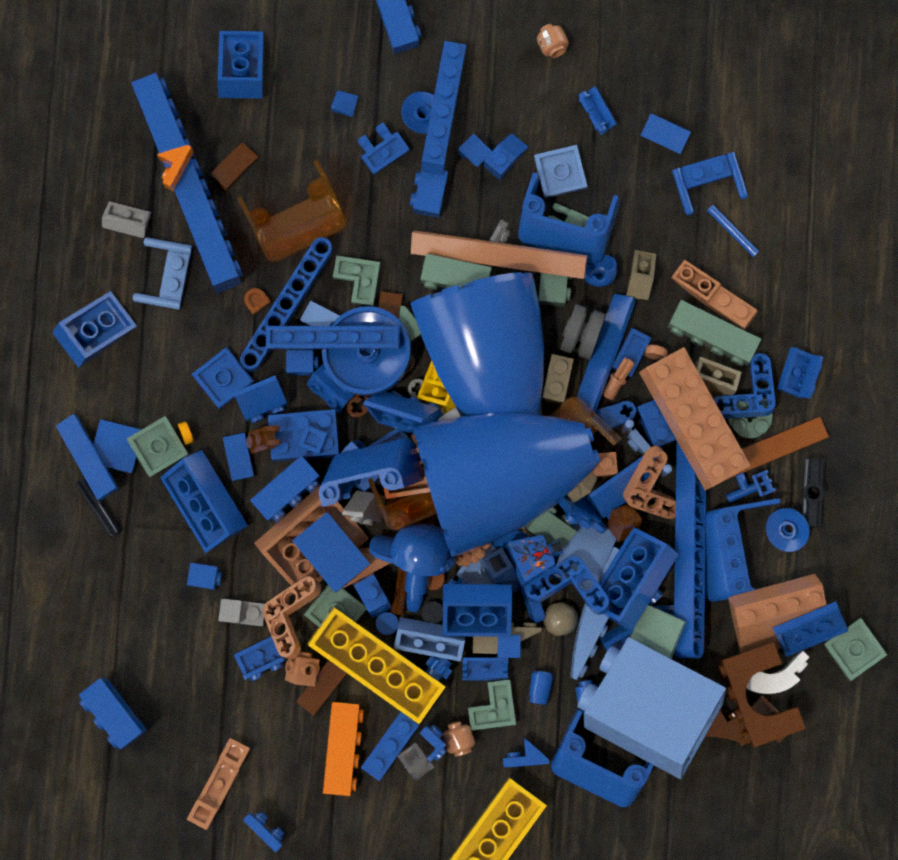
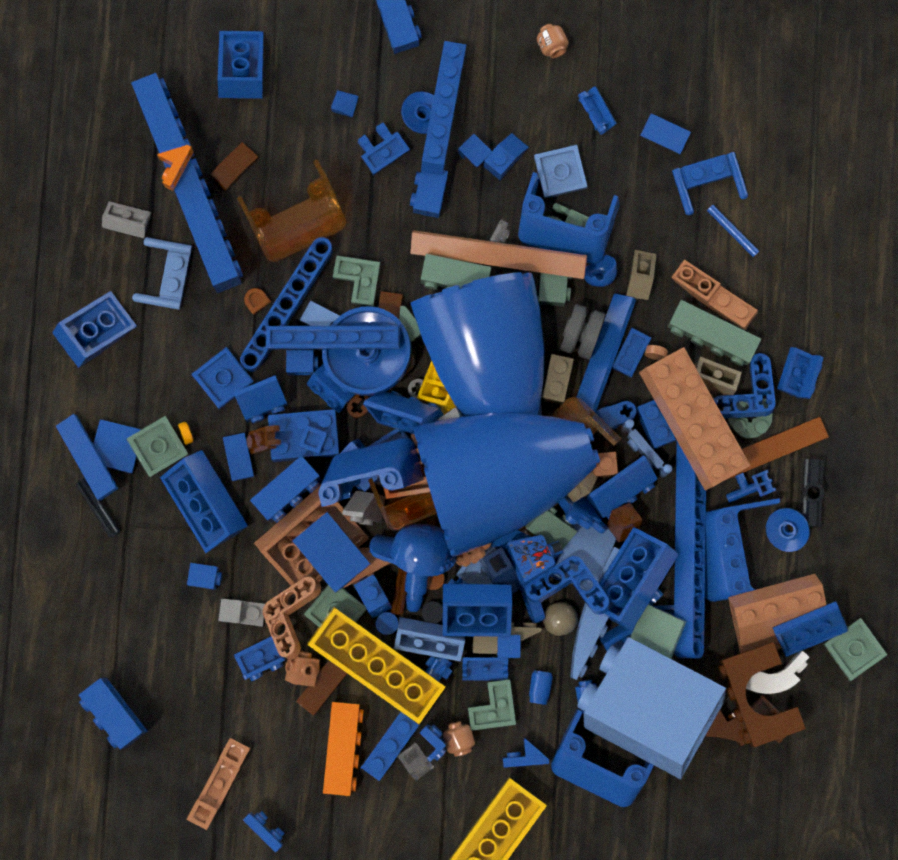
(618, 379): nougat axle -> none
(643, 488): nougat beam -> none

